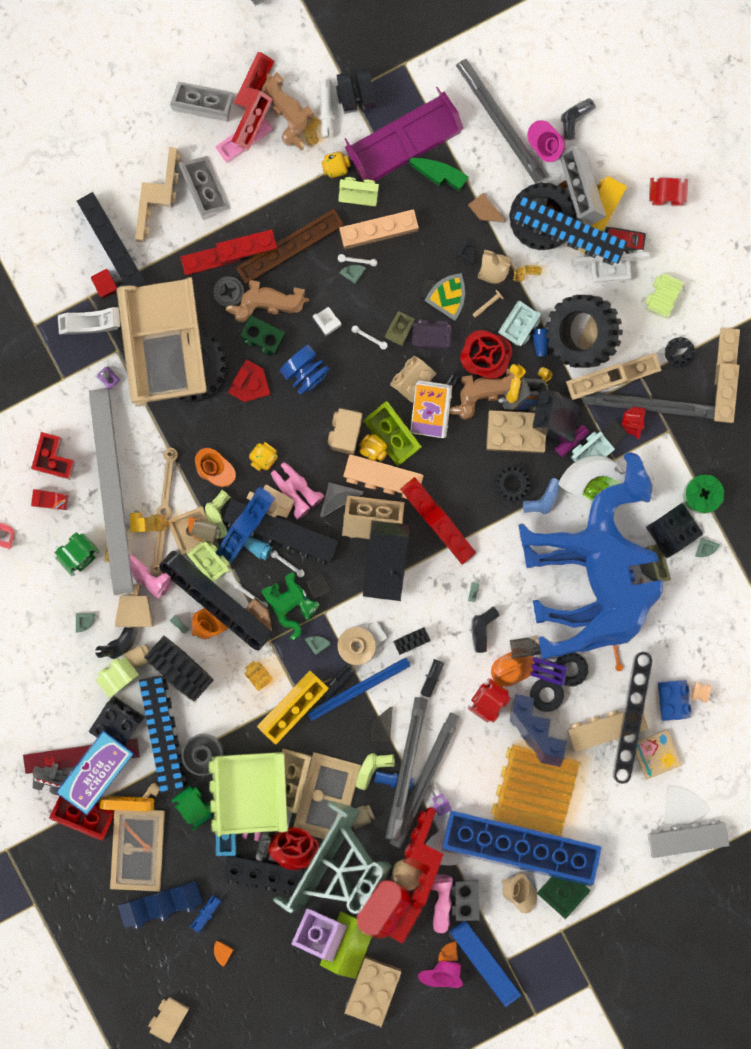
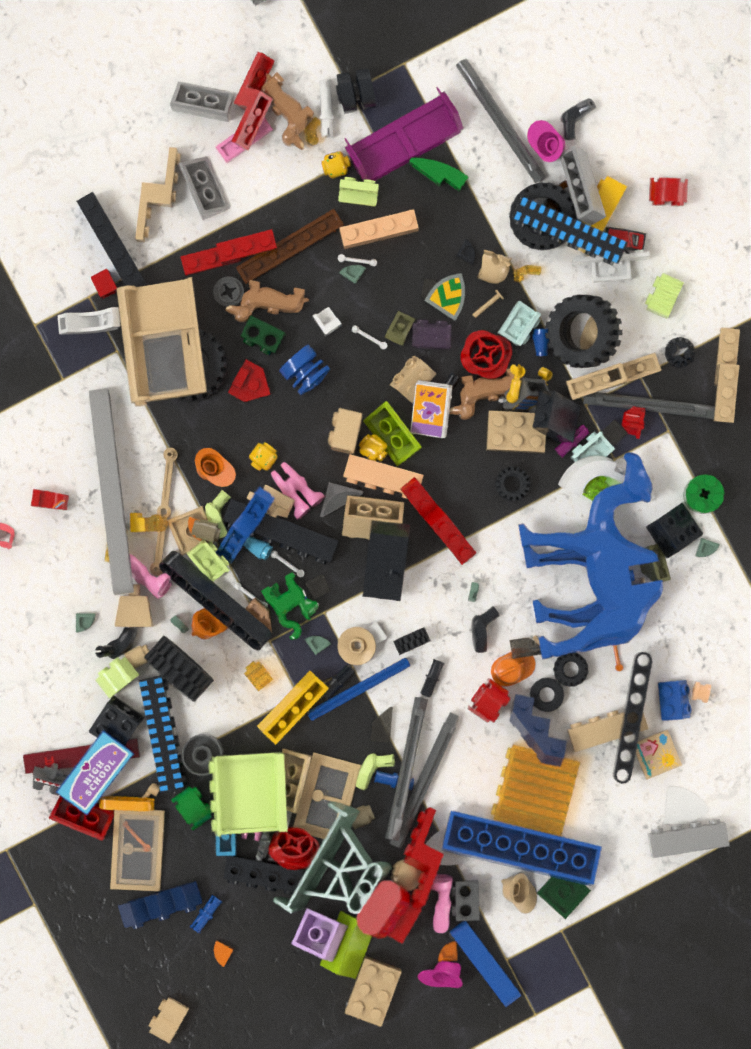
(47, 459): red brick -> none
(76, 553): green brick -> none
(105, 374): medium lavender piece -> none
(440, 803): medium lavender piece -> none
(485, 210): medium nougat tile -> none
(536, 667): dark purple tile -> none
(547, 501): medium blue arm -> none

